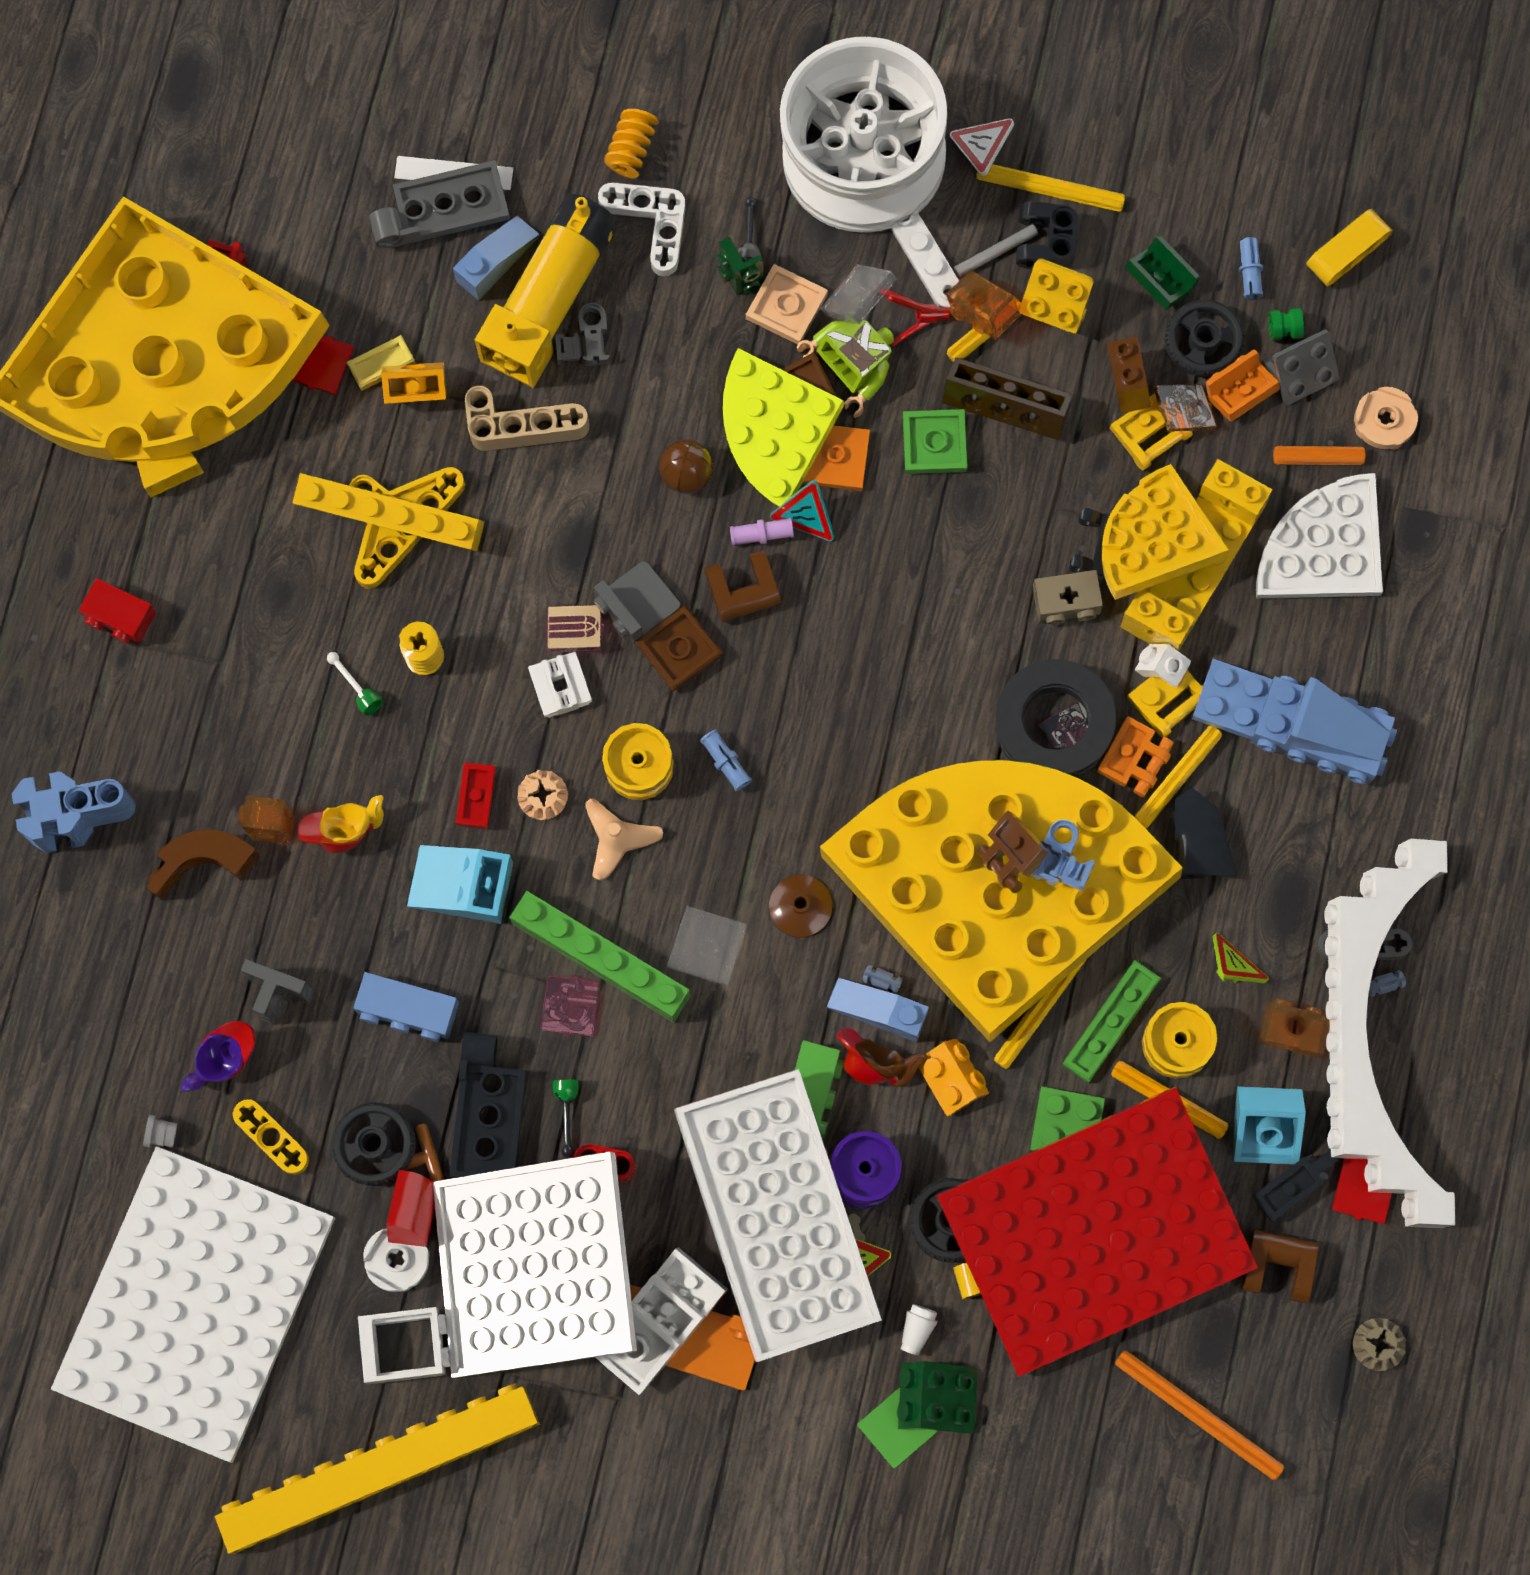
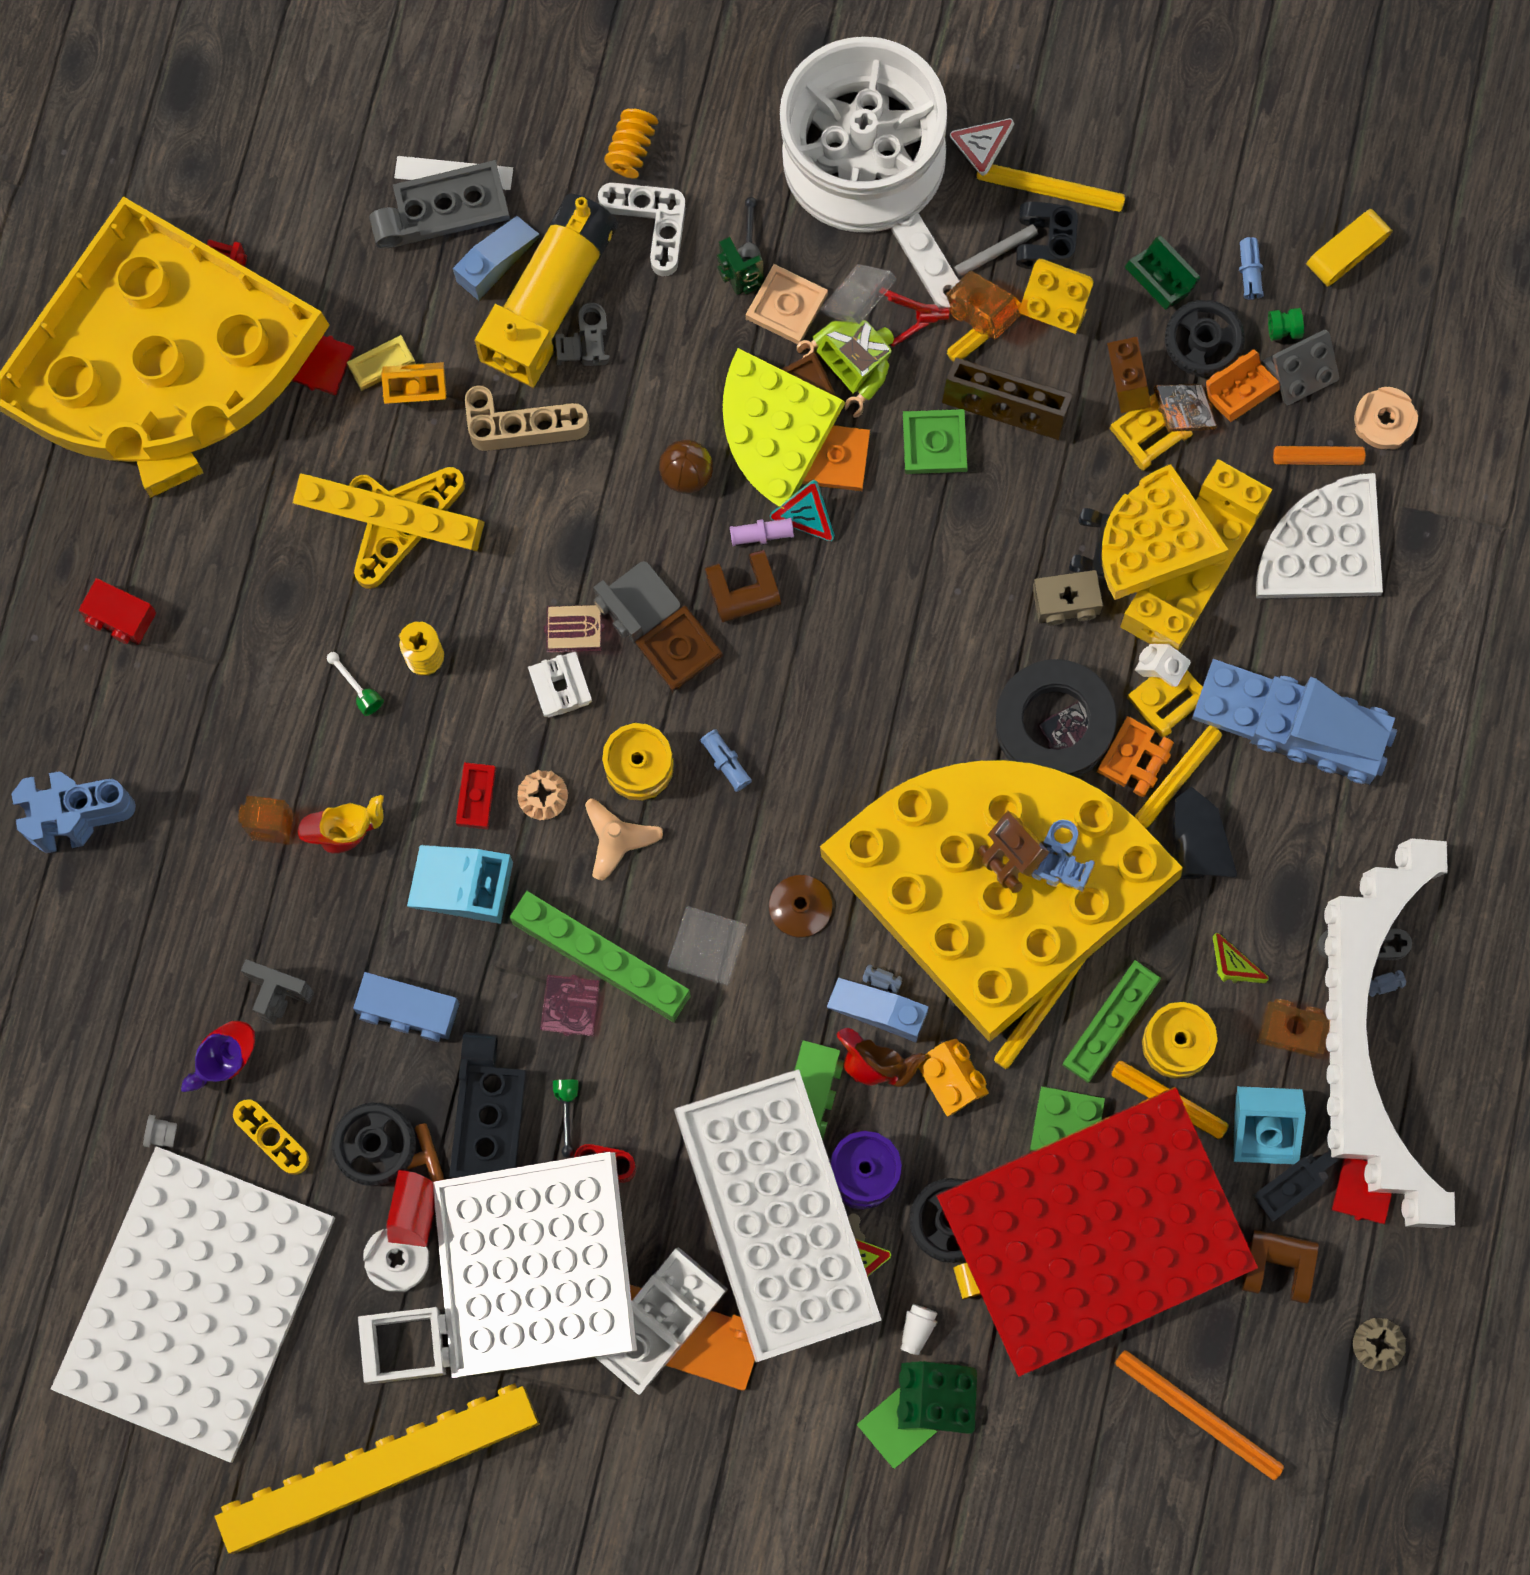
(200, 848): reddish brown arch -> none

